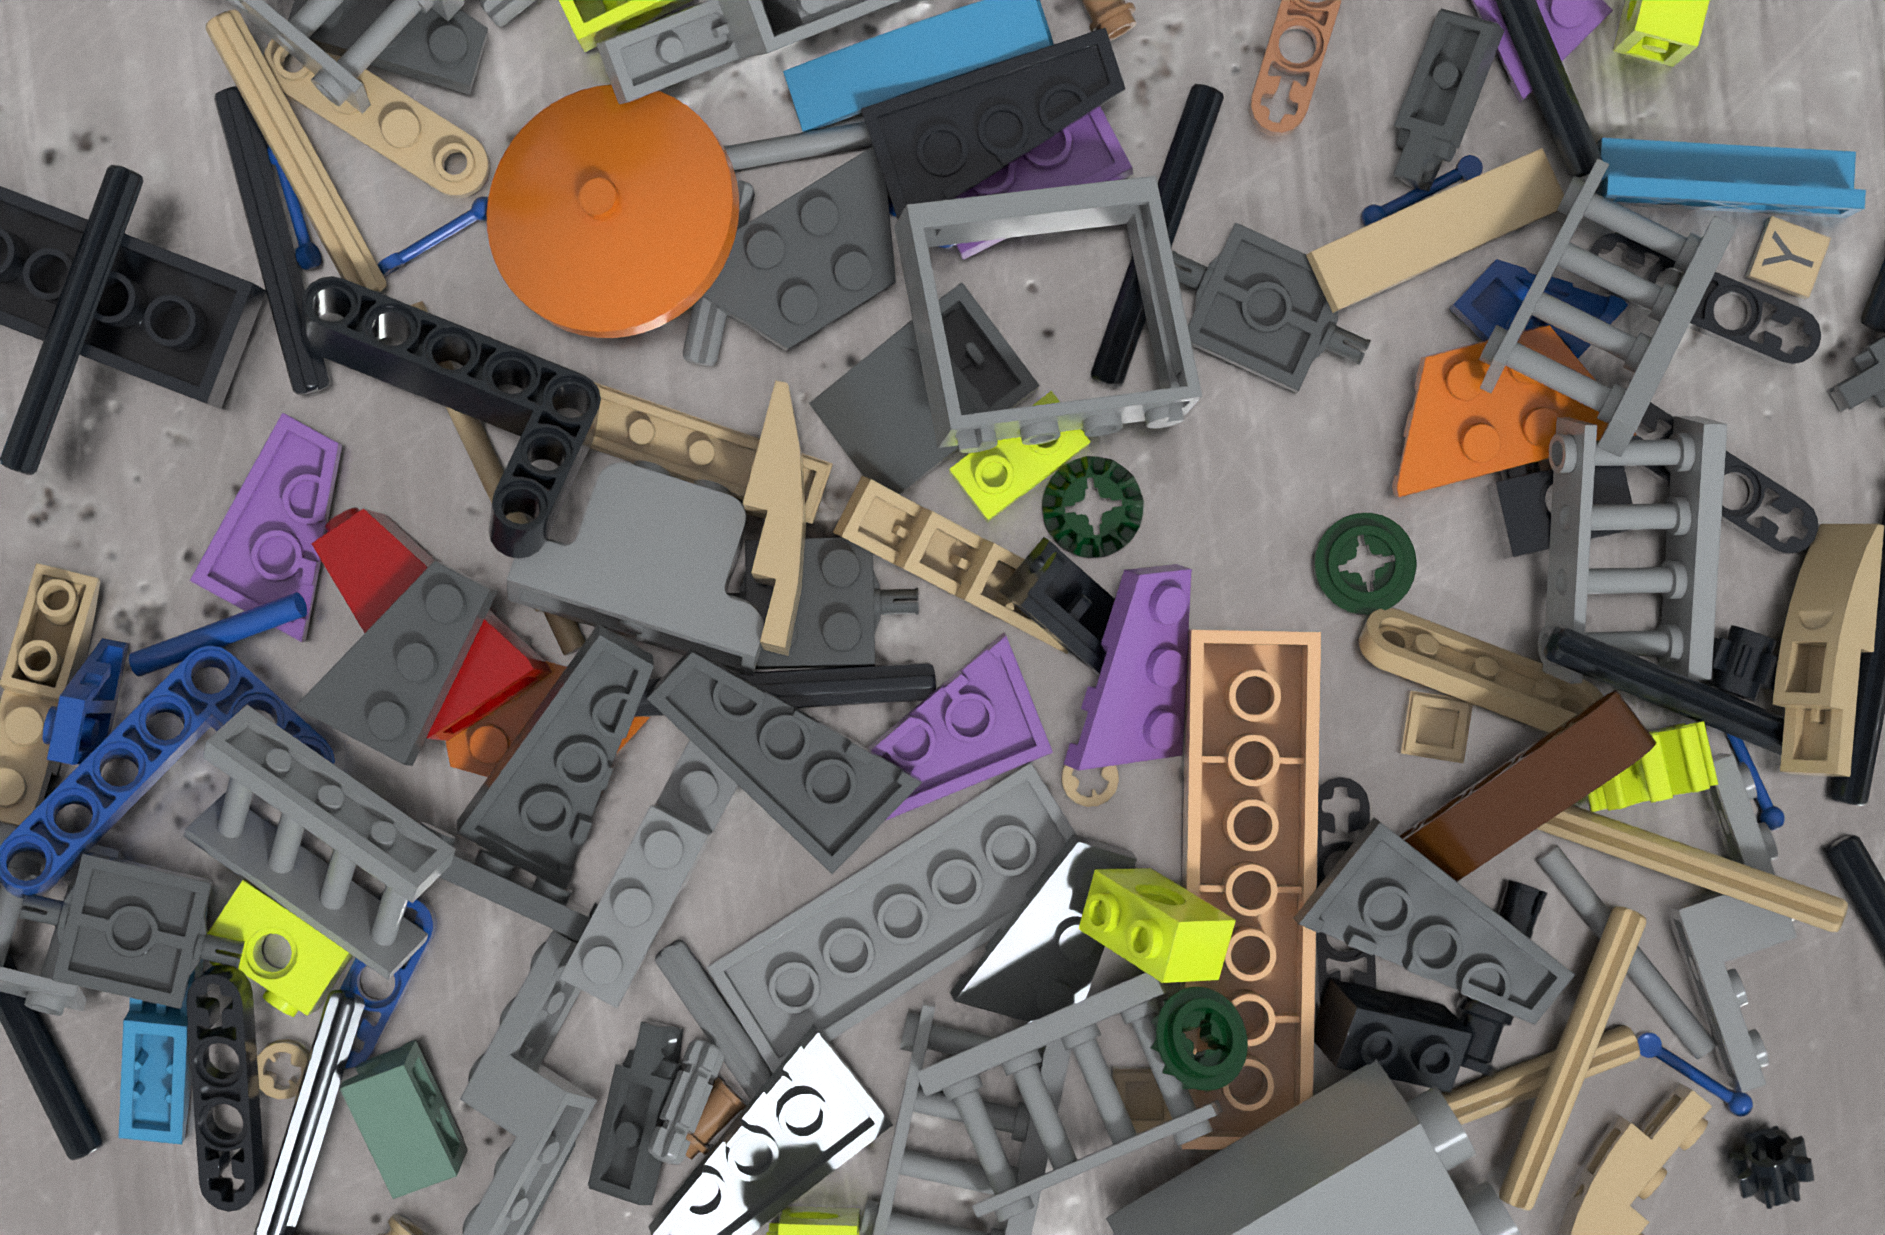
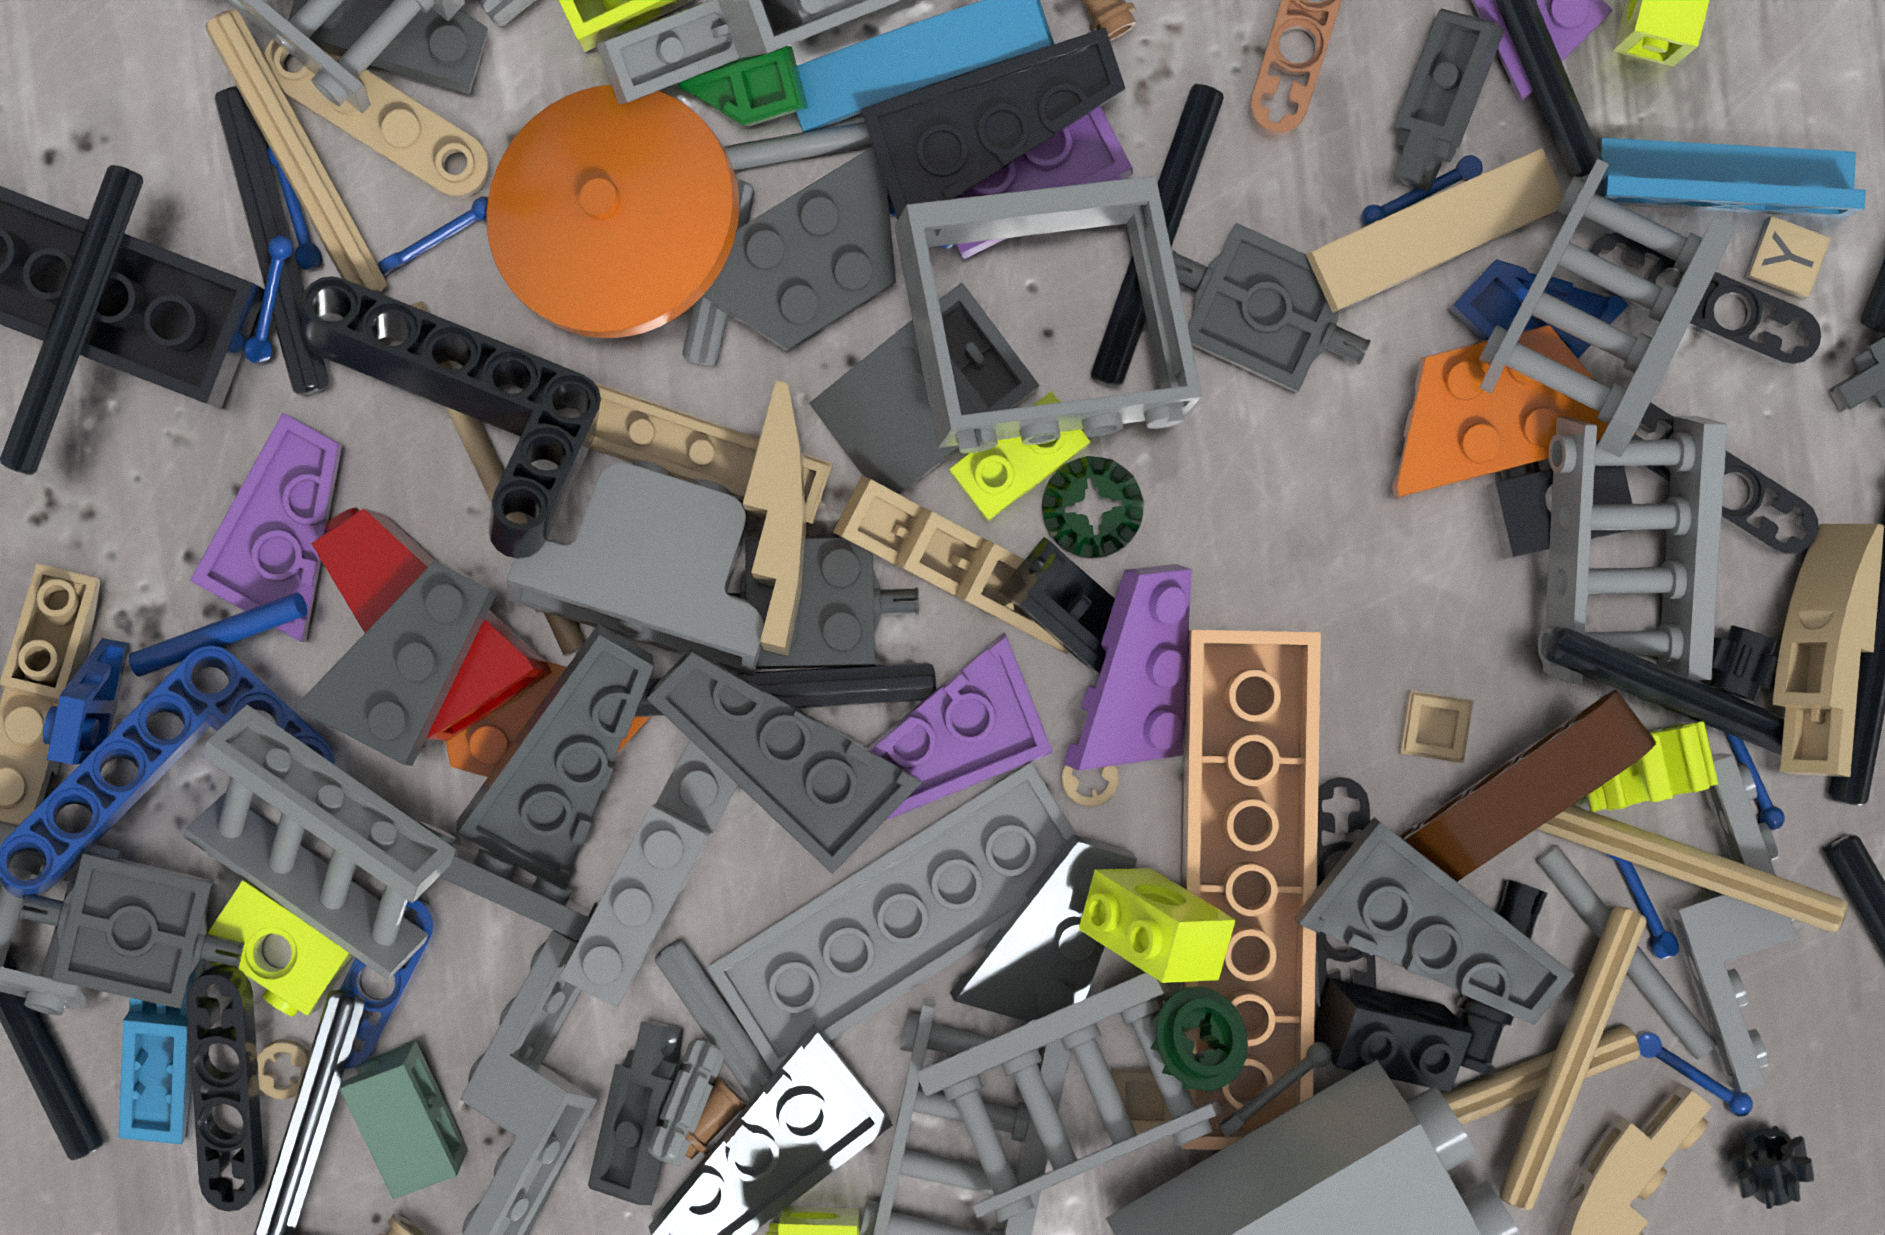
(258, 347): none -> blue hinge
(752, 87): none -> green tile
(1317, 1056): none -> dark grey hinge
(1381, 538): dark green gear -> none
(1472, 670): tan plate -> none
(1663, 943): none -> blue hinge

